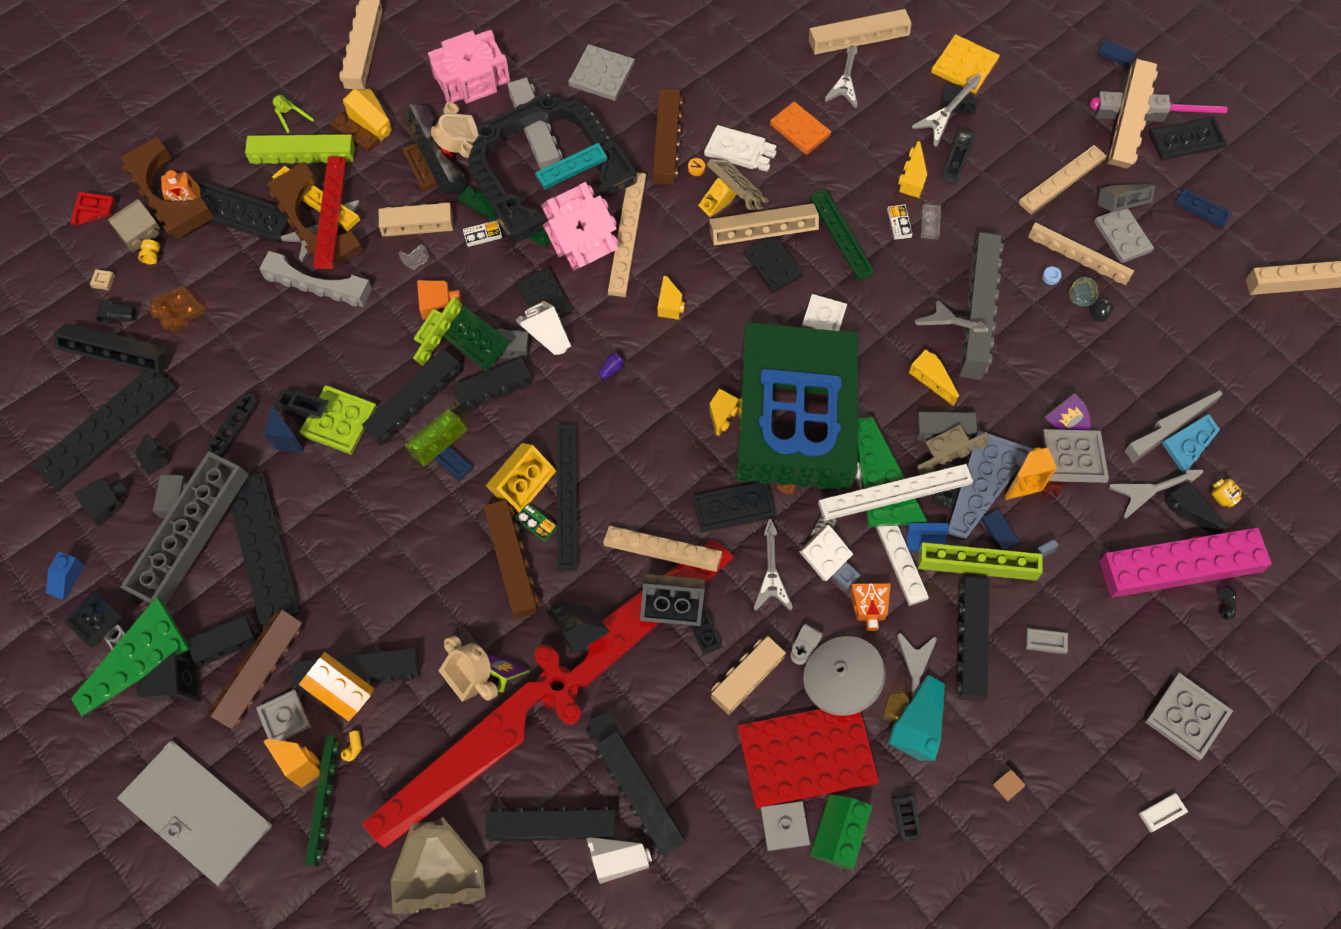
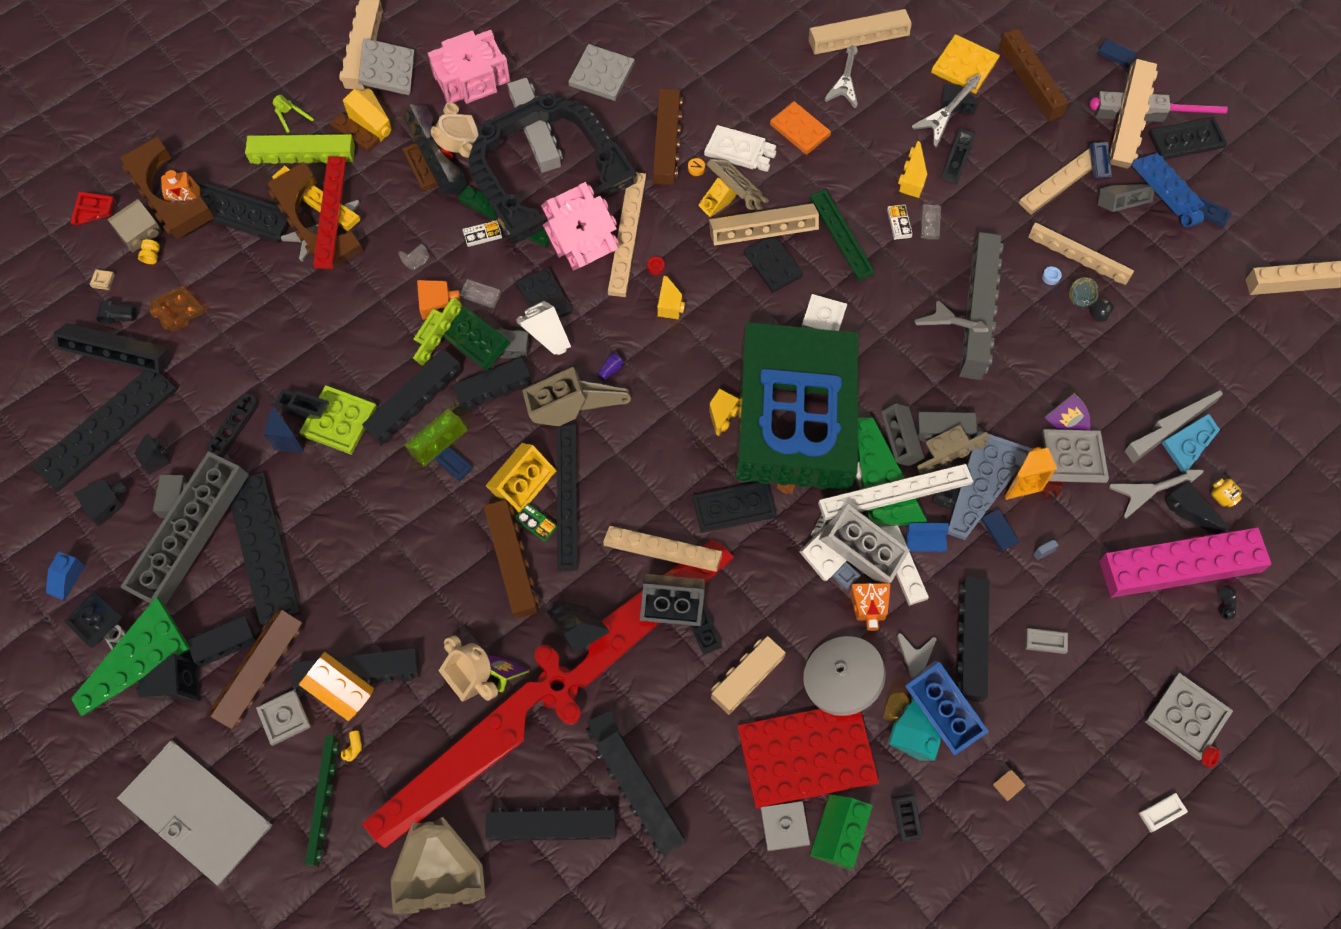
(295, 762): light orange slope -> none
(351, 290): light grey arch -> none
(386, 66): none -> light grey plate
(415, 219): tan brick -> none
(480, 293): none -> clear plate
(564, 395): none -> dark tan slope
(571, 166): teal plate -> none
(617, 858): white slope -> none
(656, 265): none -> red tile
(772, 582): piece -> none
(806, 641): light grey piece -> none
(864, 545): none -> light grey slope
(902, 434): none -> dark grey brick
(931, 372): yellow slope -> none
(946, 707): none -> blue slope
(980, 561): lime brick -> none
(1033, 75): none -> reddish brown brick
(1100, 160): none -> dark blue tile
(1123, 235): light grey plate -> none
(1171, 188): none -> blue hinge
(1210, 756): none -> red tile

